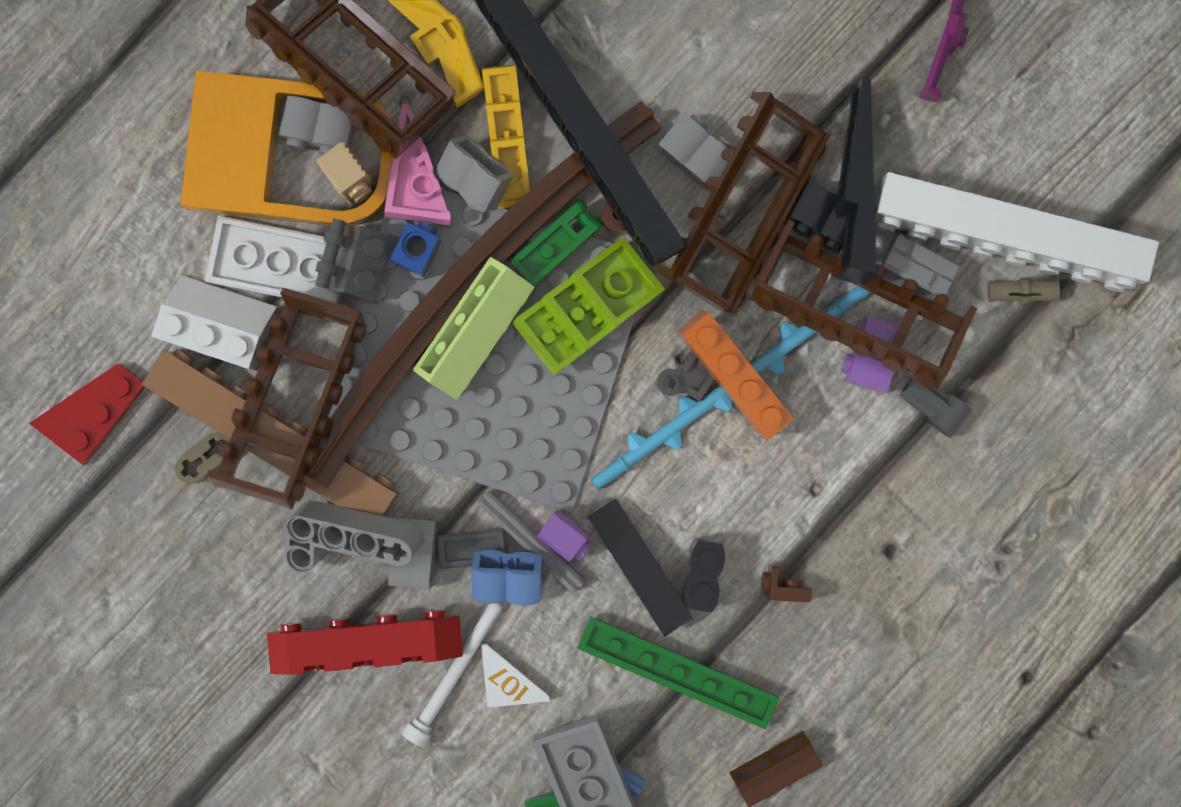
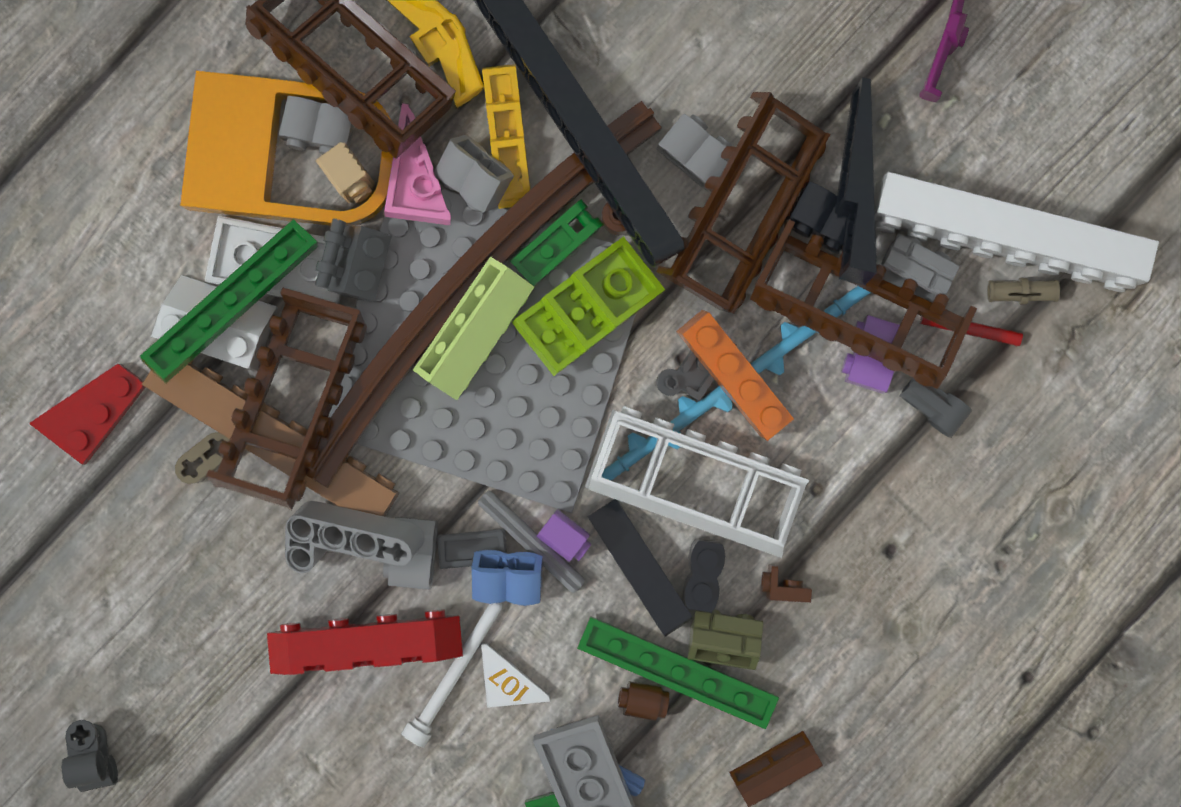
(89, 762): none -> dark grey piece
(228, 301): none -> green plate
(421, 263): blue brick -> none
(643, 701): none -> reddish brown brick
(724, 452): none -> white window
(725, 639): none -> olive brick
(985, 332): none -> red bar

